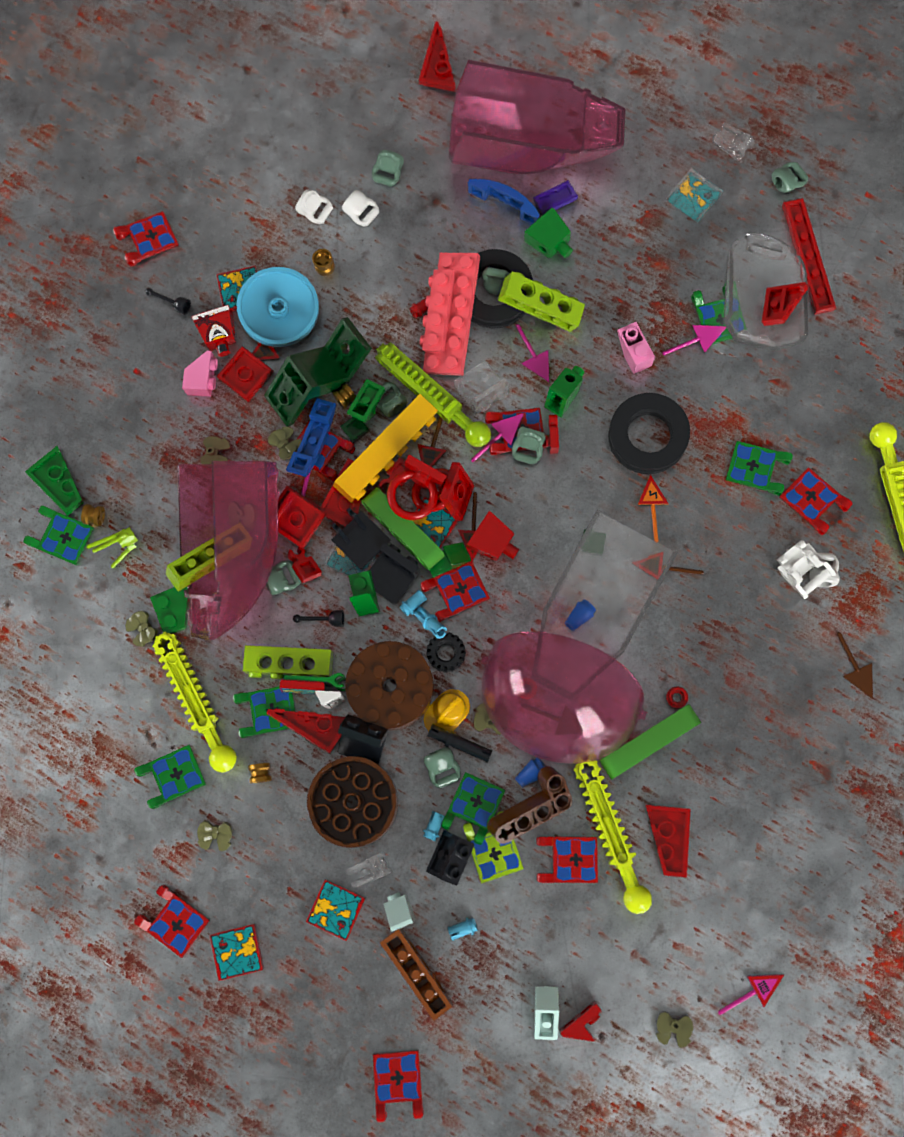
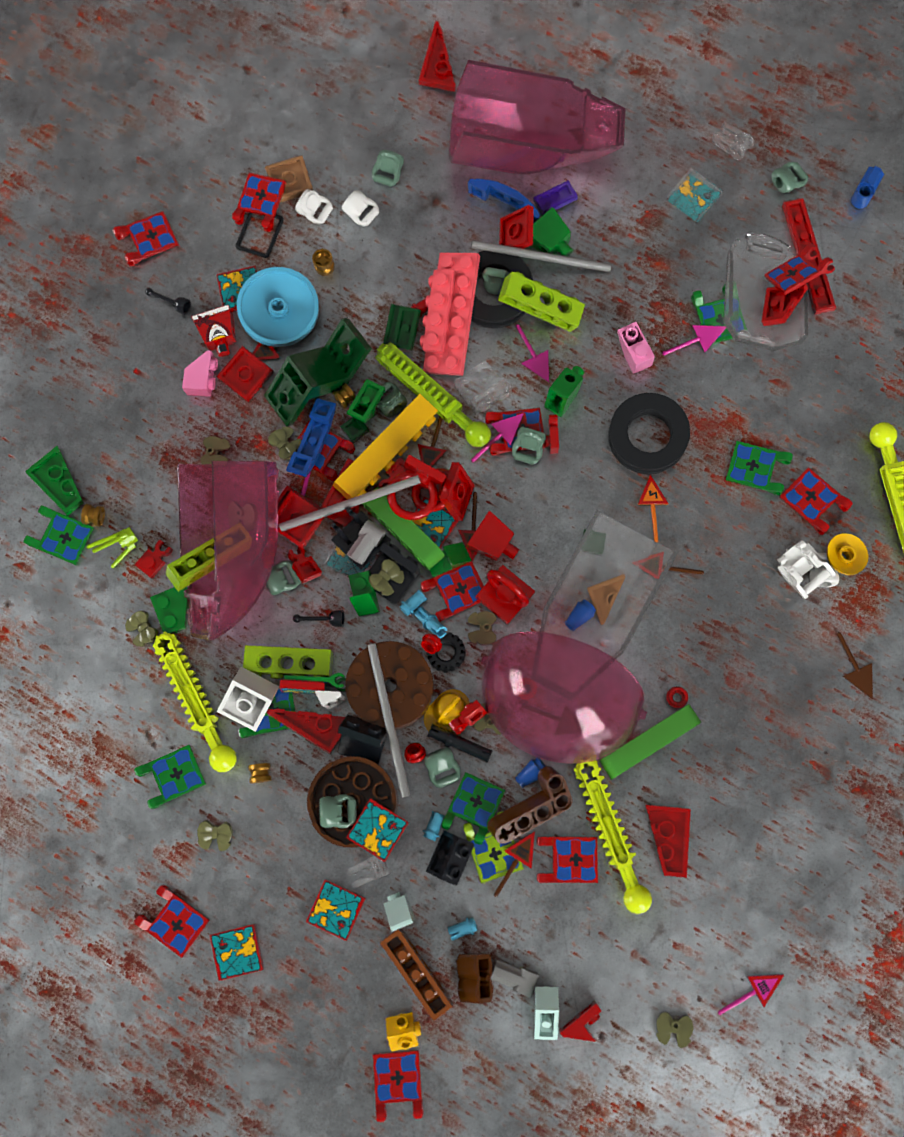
(151, 561): none -> red plate
(248, 698): none -> white slope
(261, 197): none -> red flag
(272, 241): none -> black piece
(294, 173): none -> medium nougat tile
(331, 811): none -> sand green piece
(350, 503): none -> light grey piece
(369, 537): none -> light grey piece
(377, 830): none -> tile
(388, 571): none -> olive piece
(388, 719): none -> light grey piece
(402, 326): none -> dark green plate
(402, 1031): none -> yellow brick
(414, 753): none -> red plate
(431, 643): none -> red plate
(470, 715): none -> red plate
(475, 979): none -> reddish brown brick
(485, 635): none -> olive piece
(504, 594): none -> red tile
(517, 228): none -> red tile
(520, 979): none -> light grey piece
(522, 852): none -> piece
(540, 256): none -> light grey piece
(604, 596): none -> medium nougat tile
(798, 270): none -> red flag
(854, 550): none -> yellow dish
(867, 187): none -> blue piece

